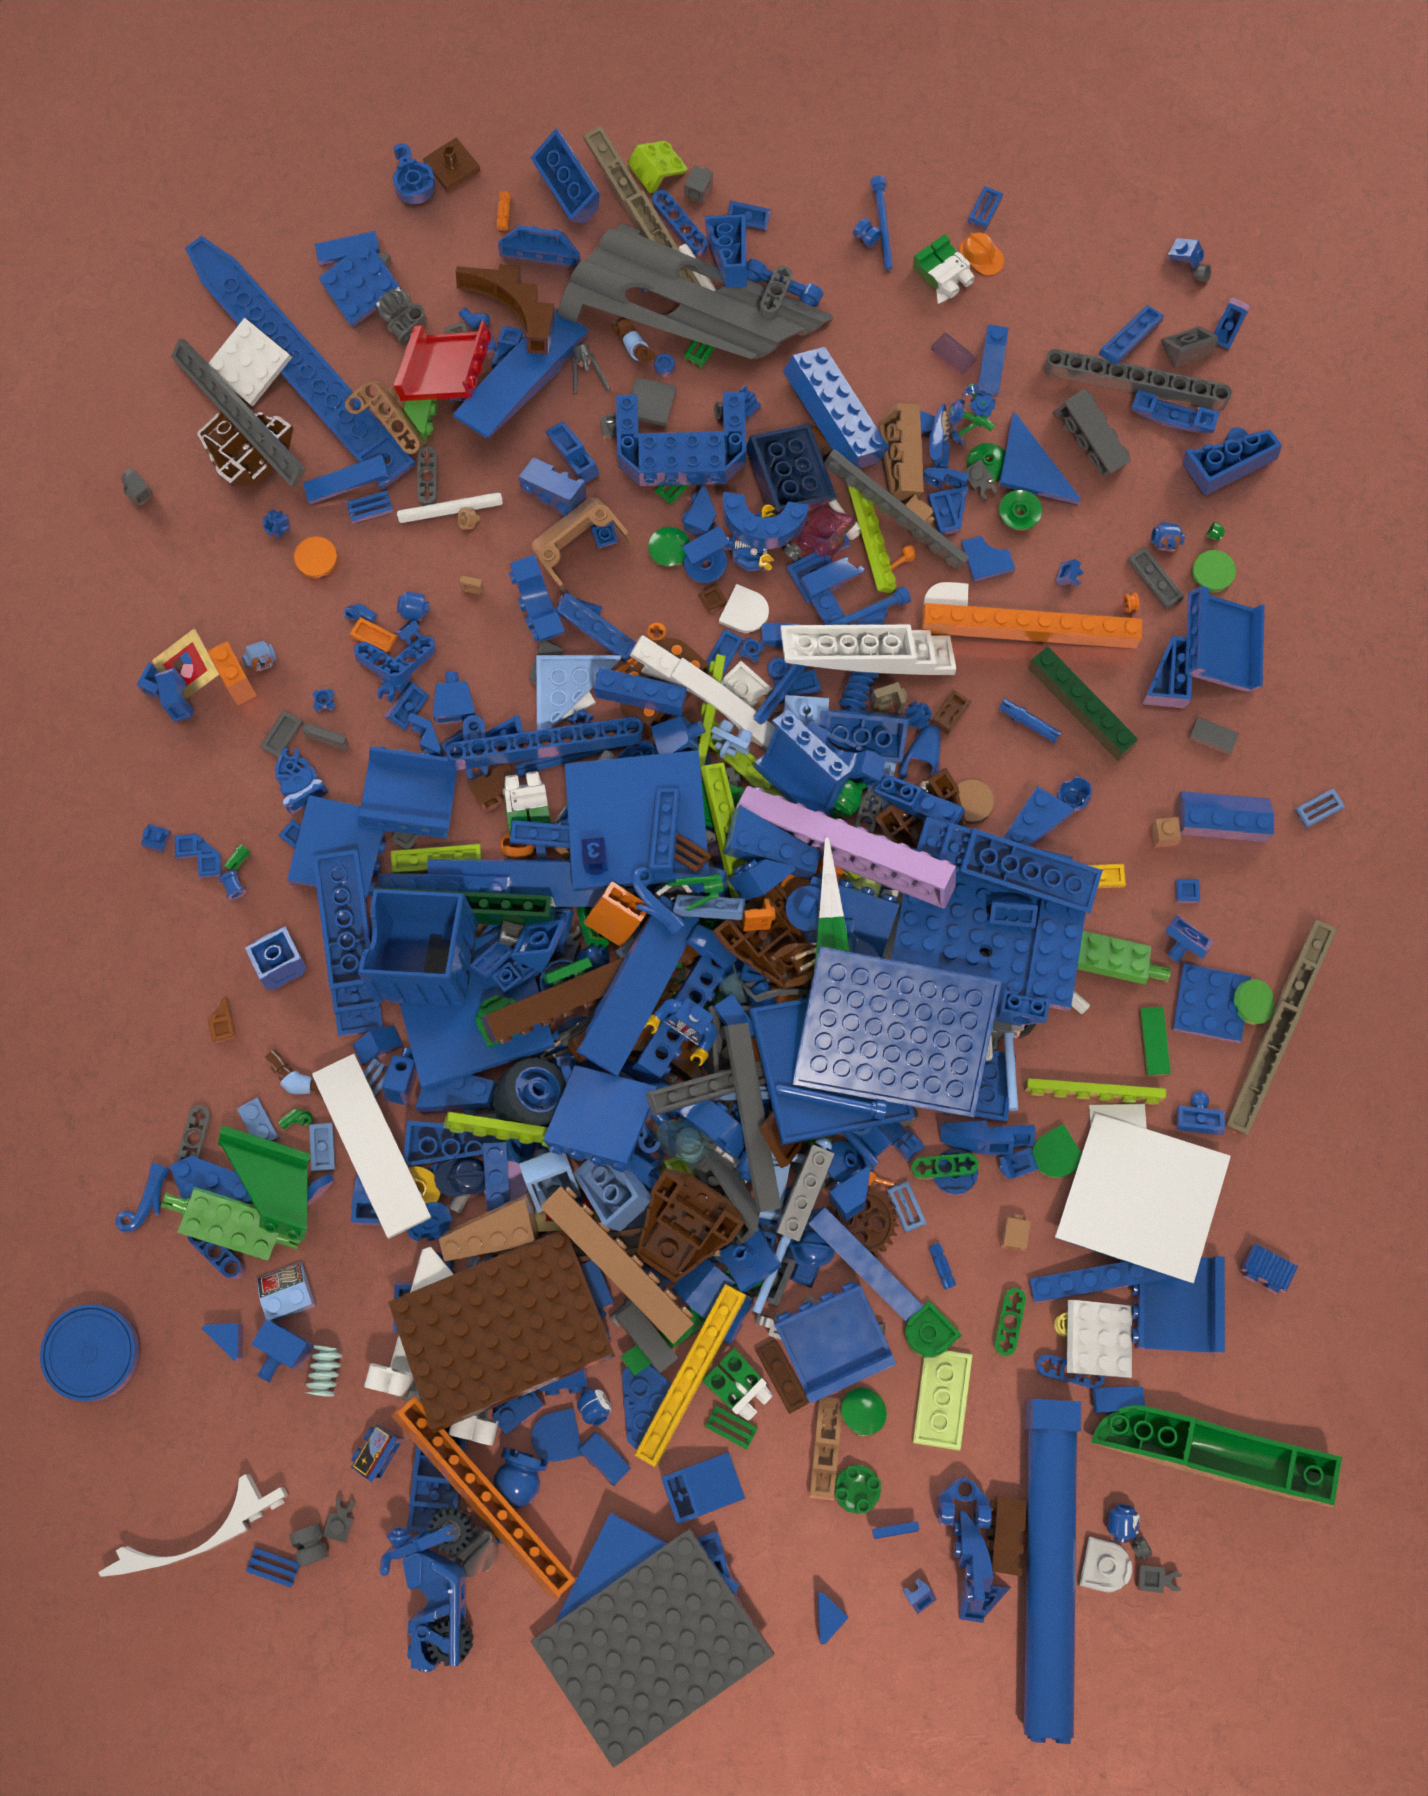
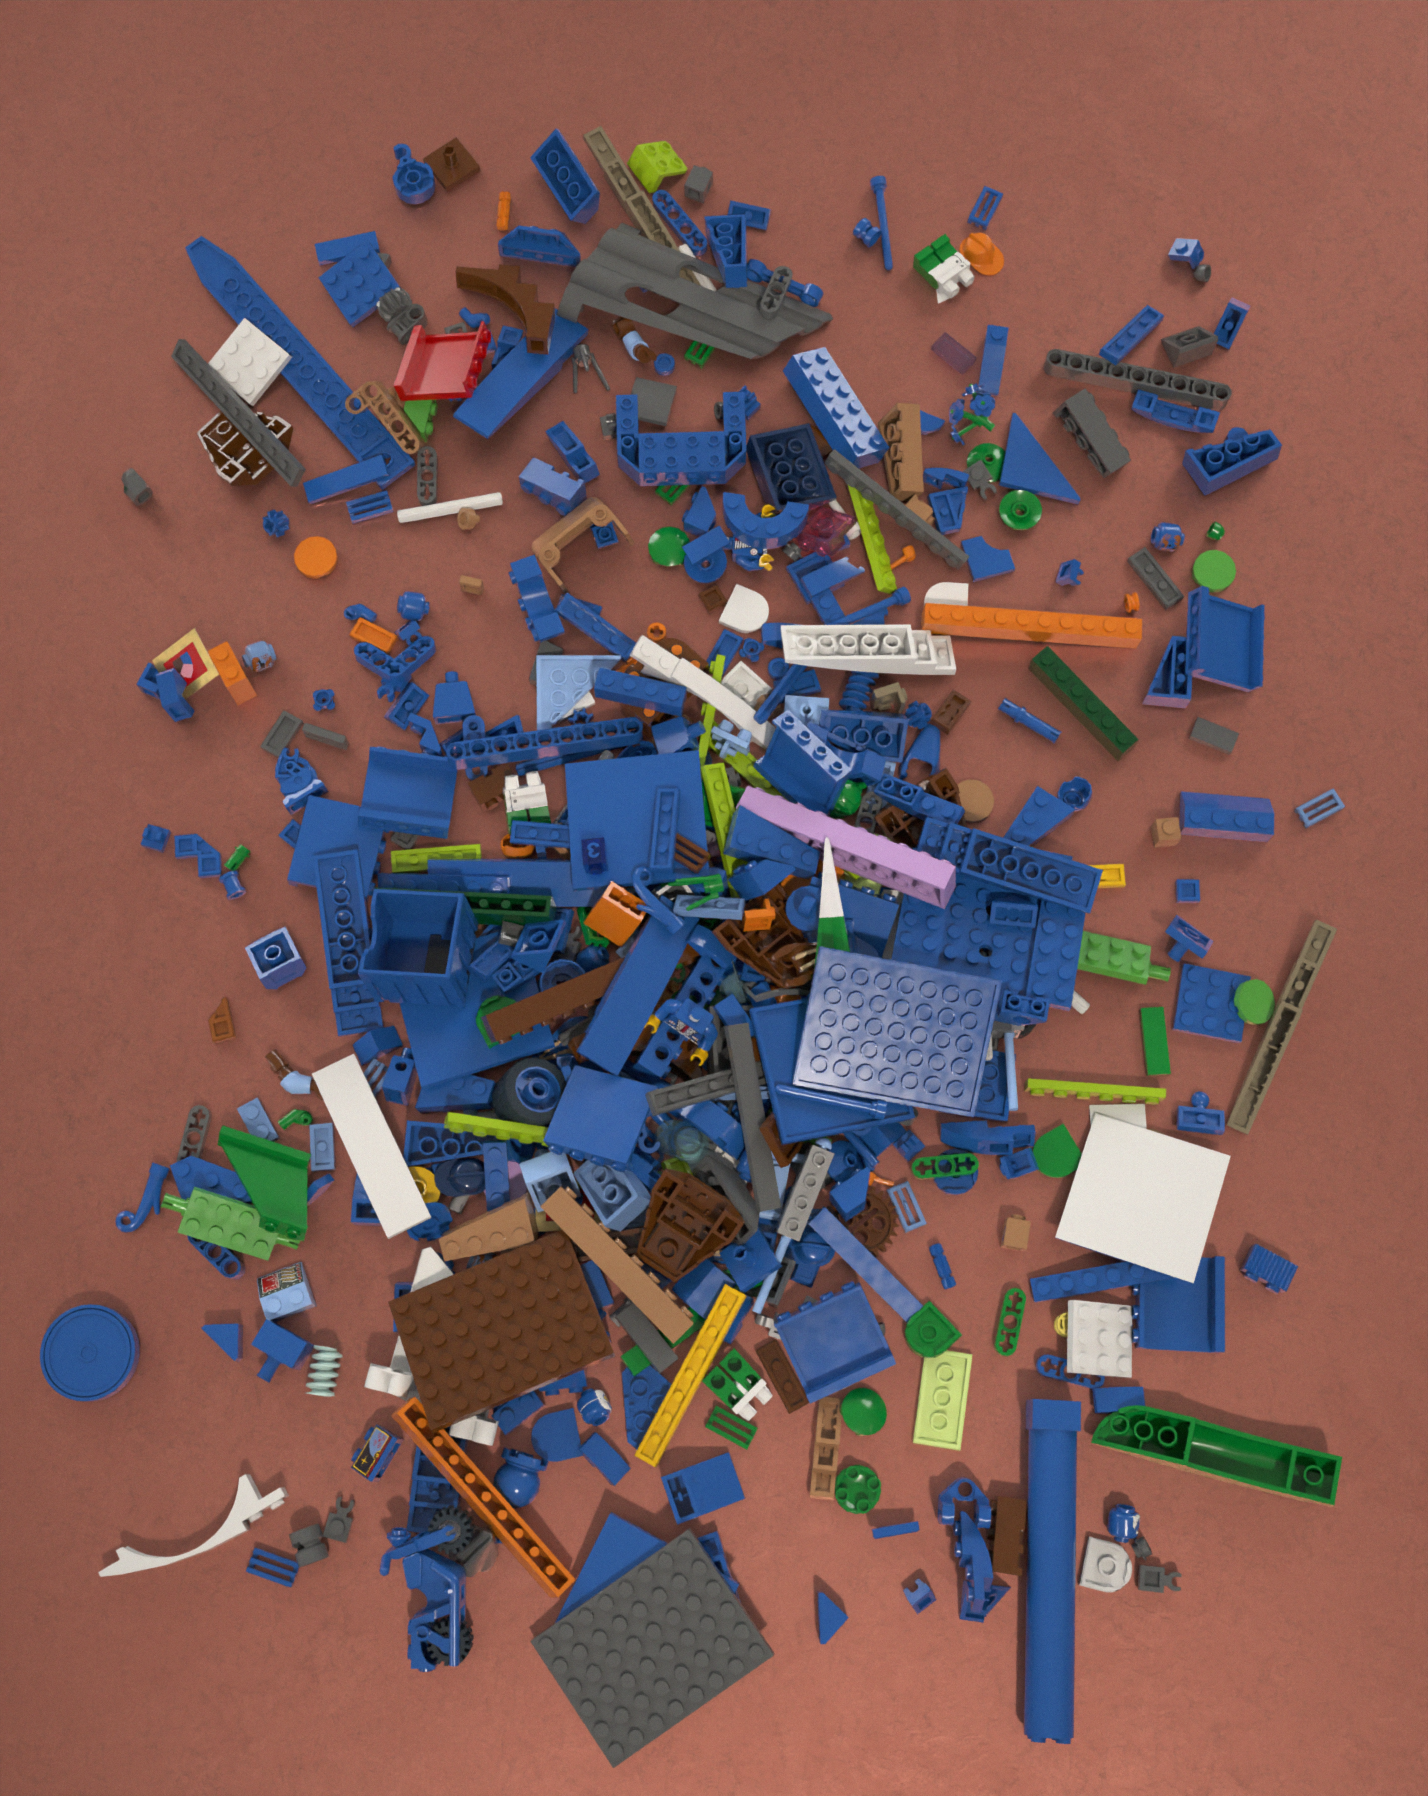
(576, 968): green plate -> none
(938, 440): blue animal -> none

